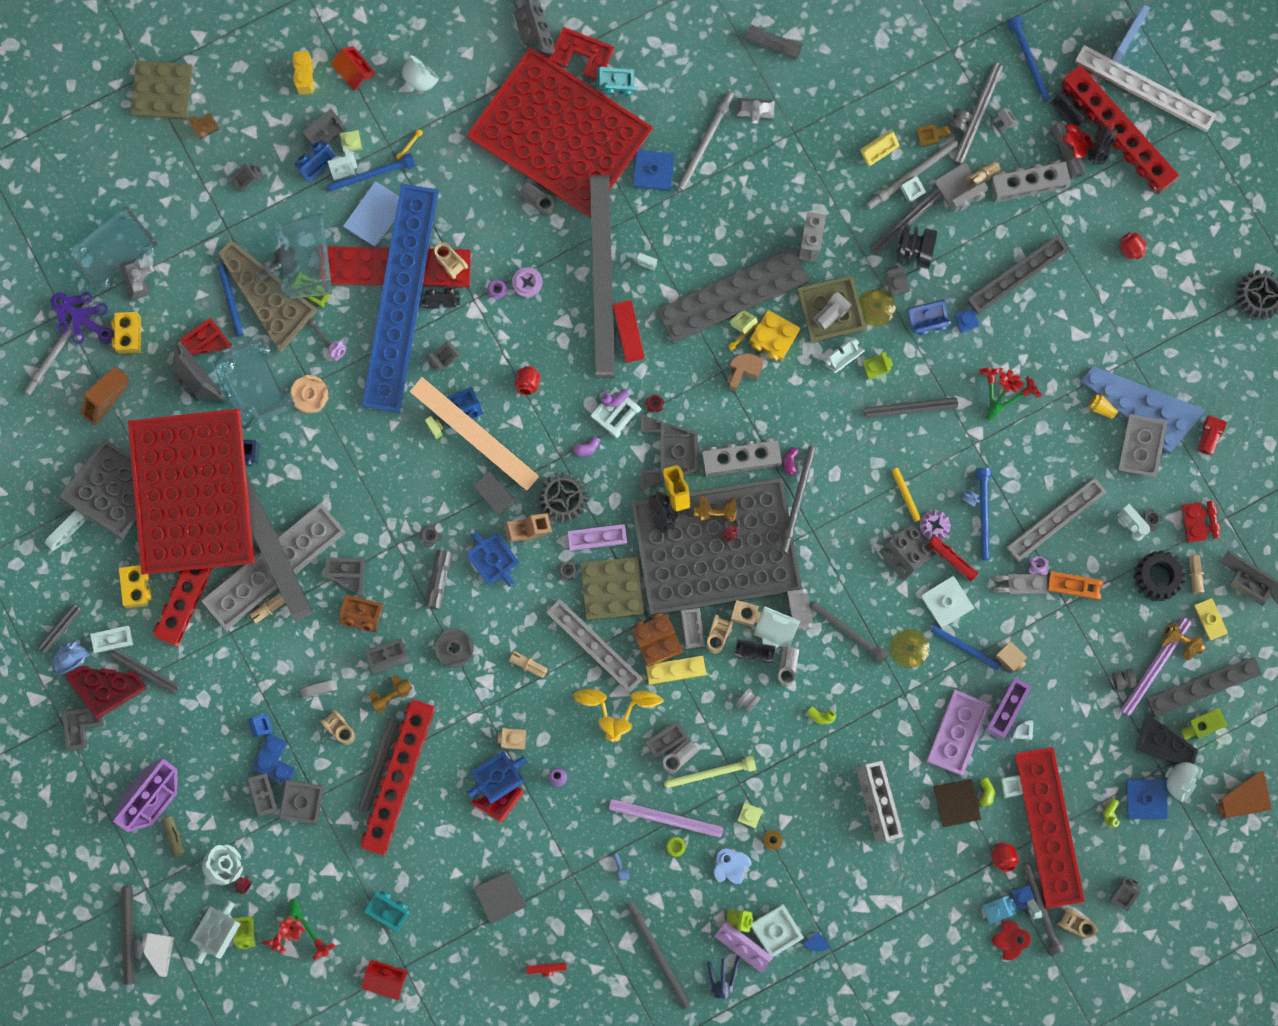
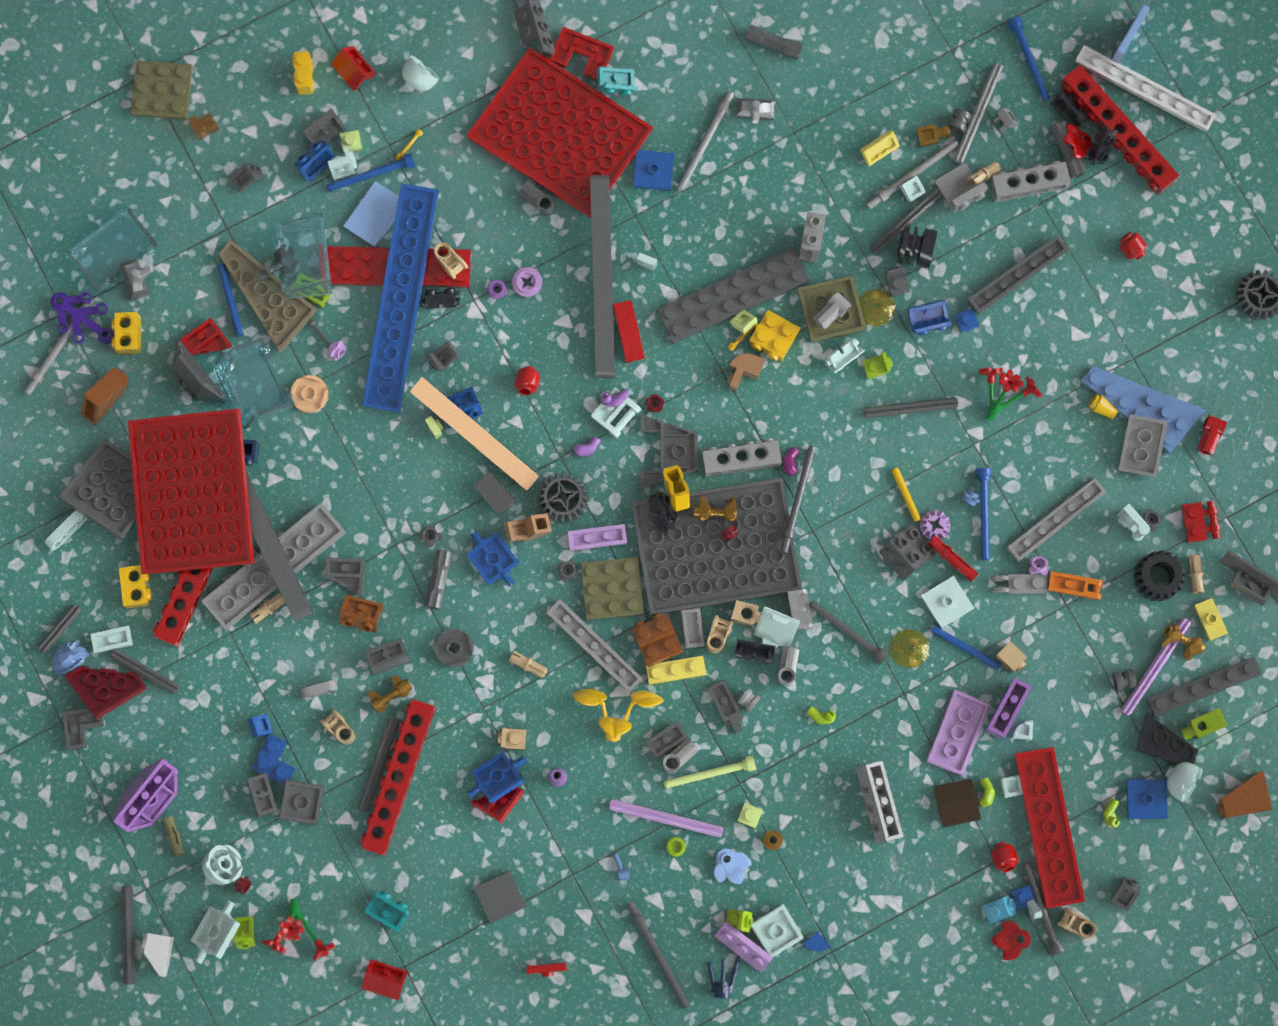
(726, 705): none -> dark grey hinge

